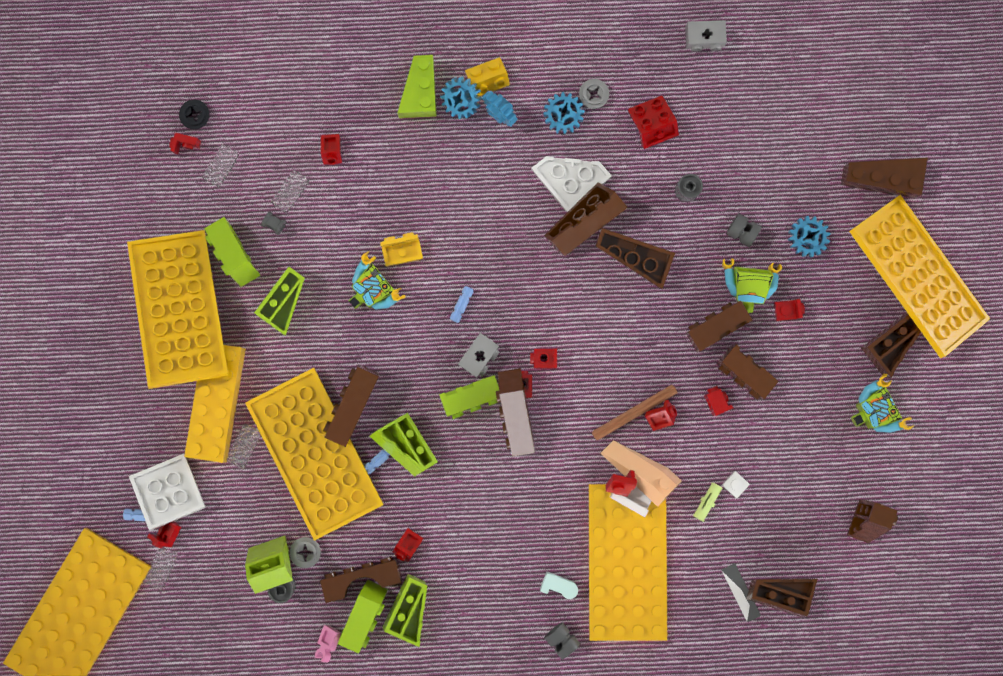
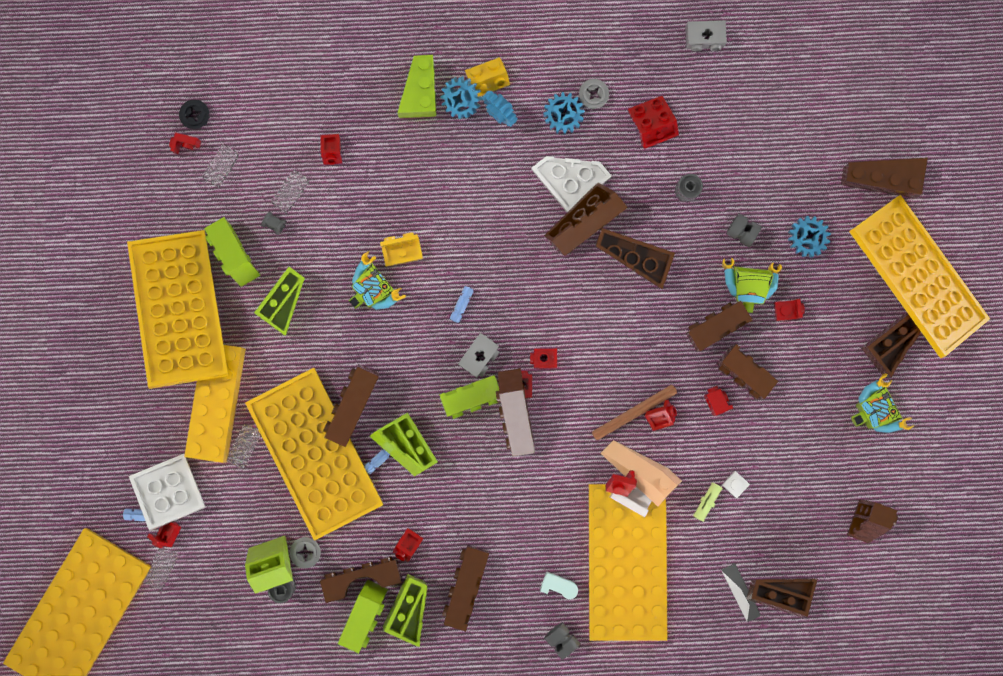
(328, 640): bright pink plate -> none
(466, 587): none -> reddish brown wedge

